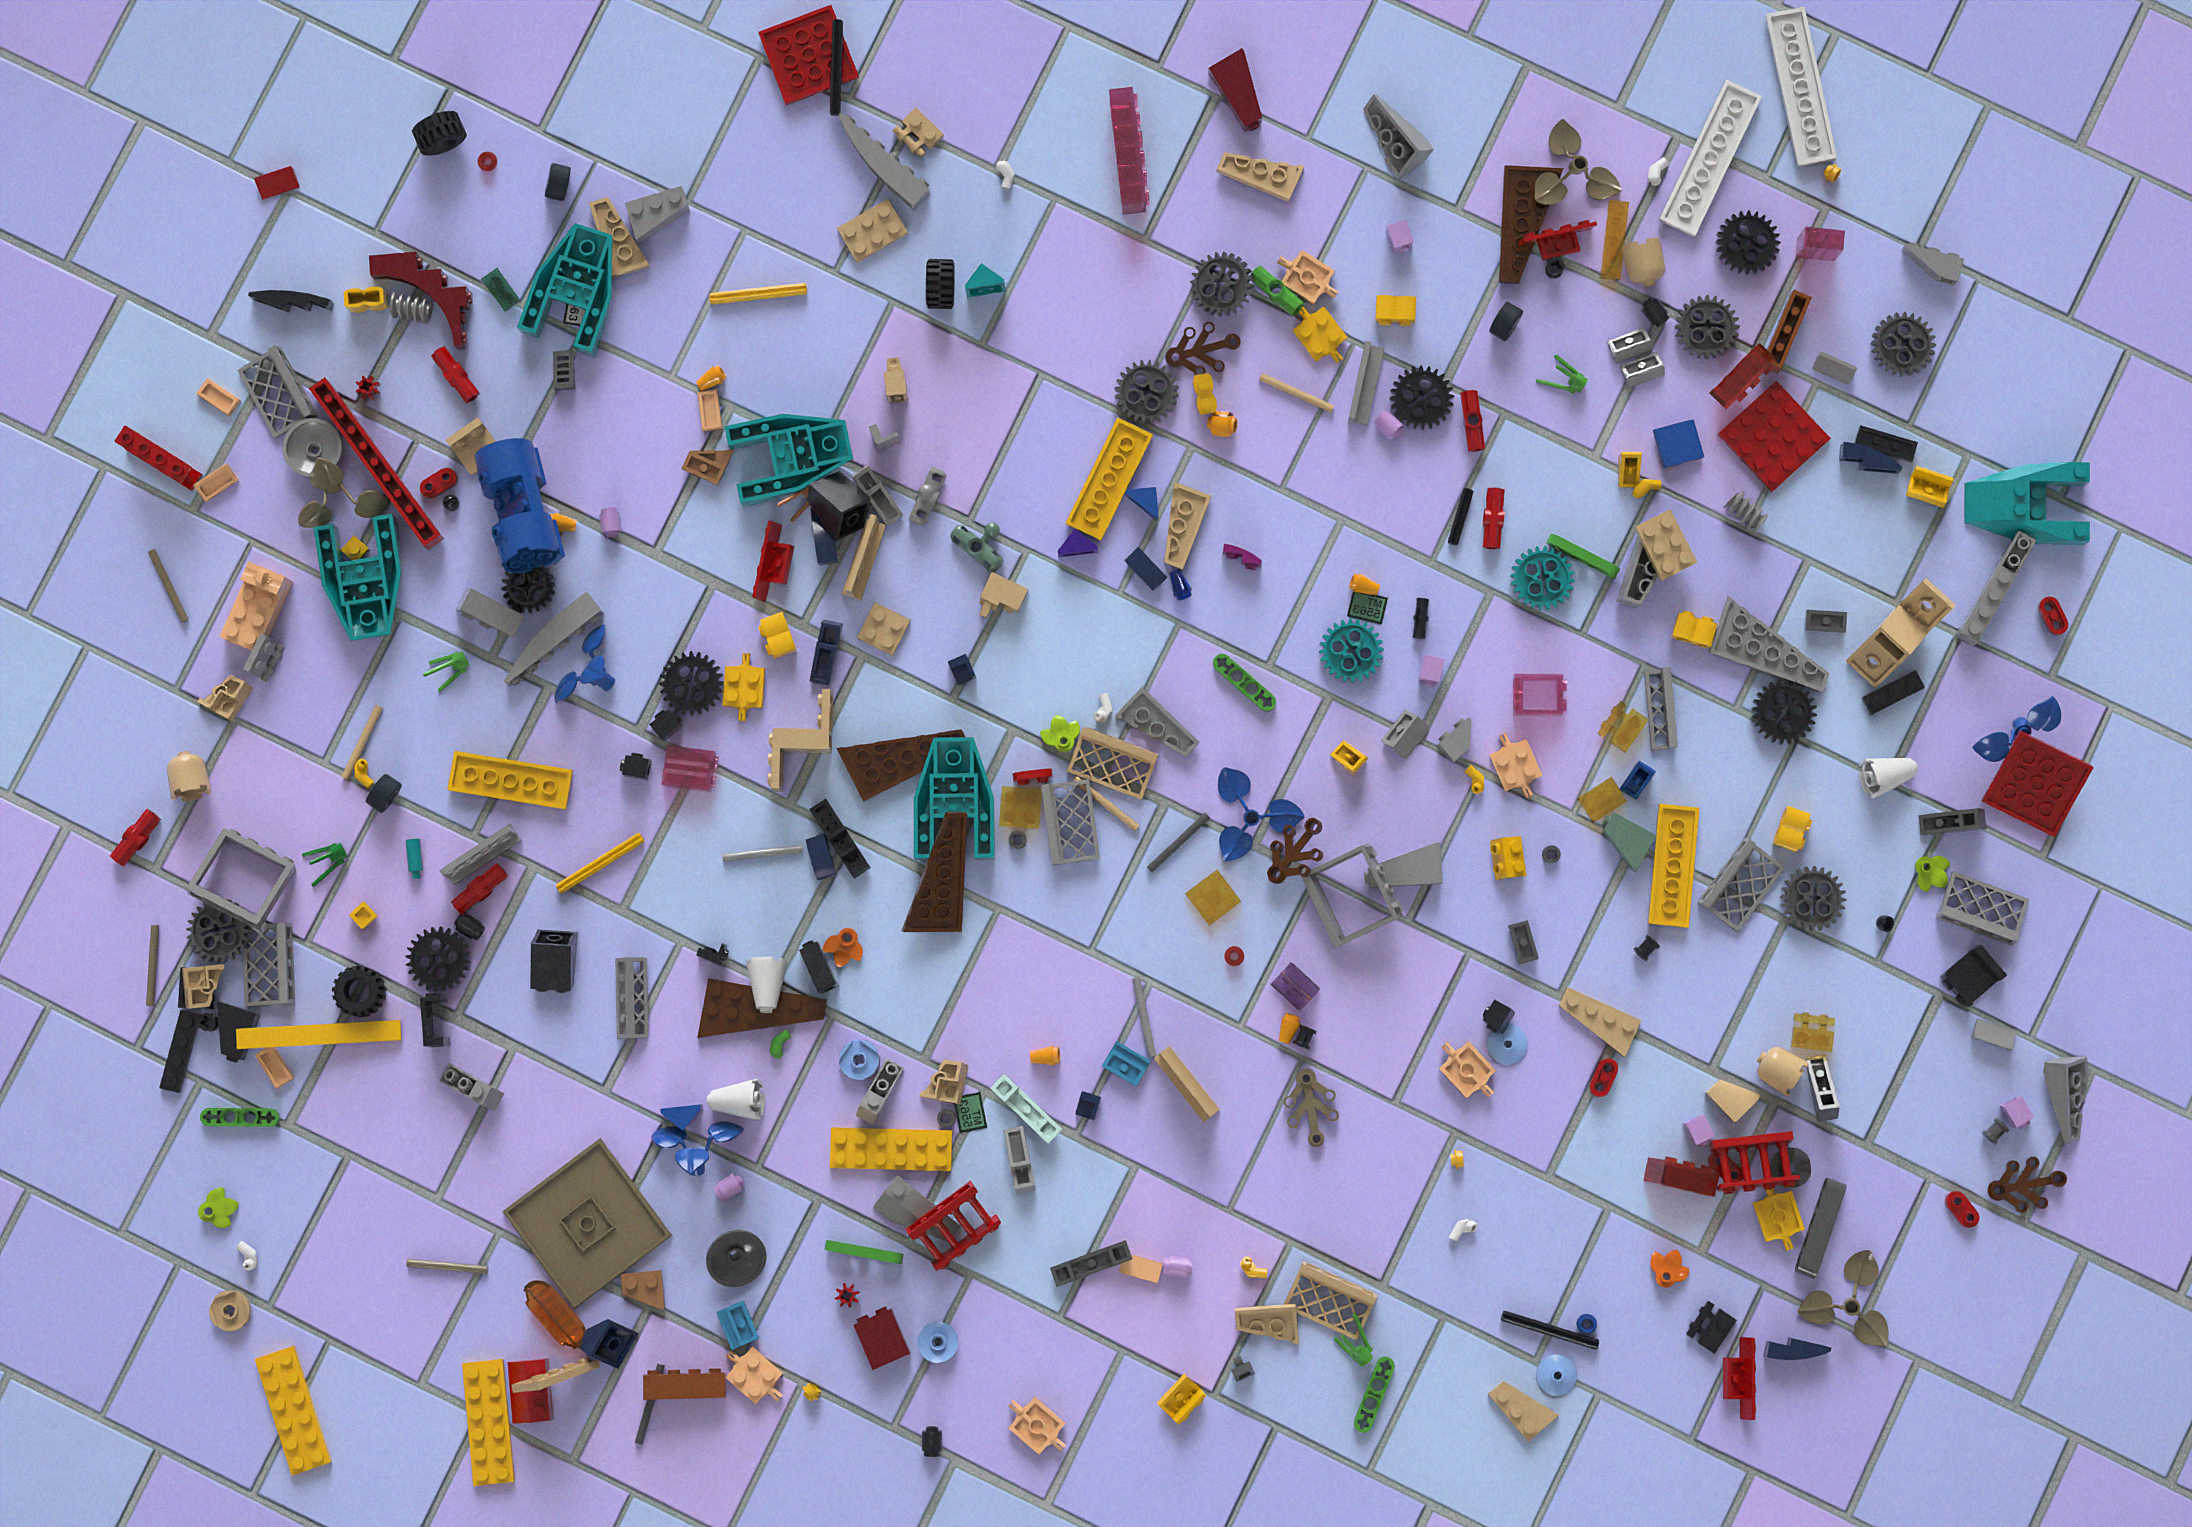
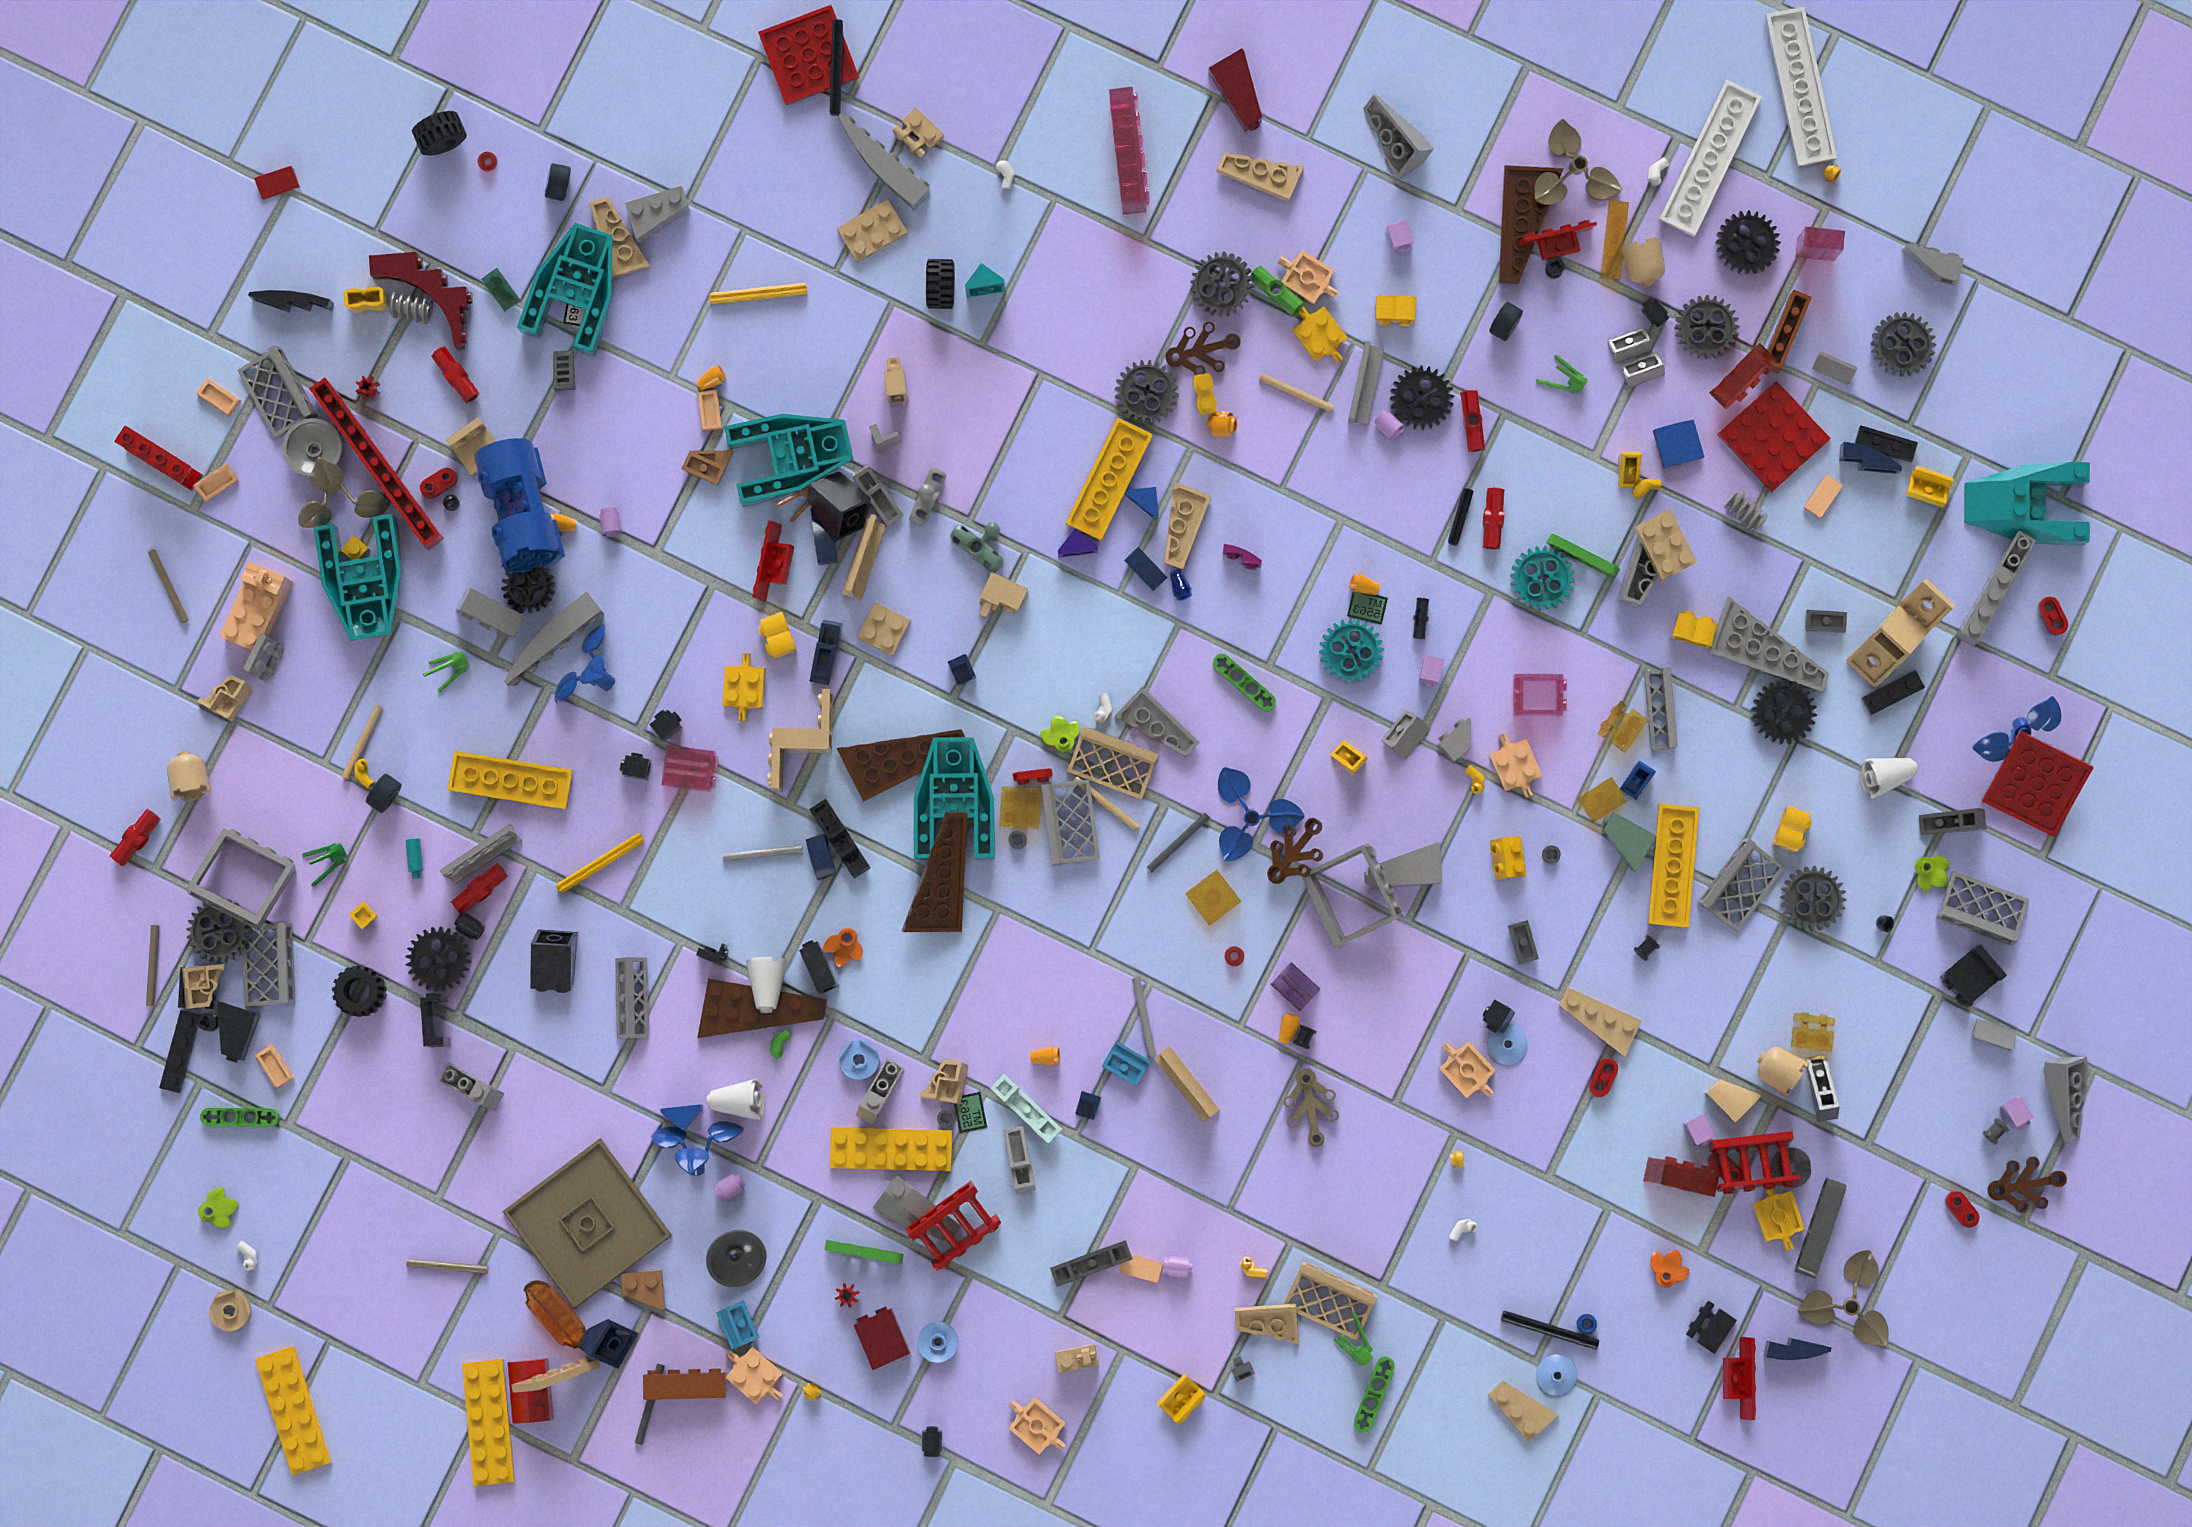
(318, 1034): yellow tile -> none
(709, 687): black gear -> none
(1076, 1358): none -> tan hinge
(1823, 496): none -> light nougat tile

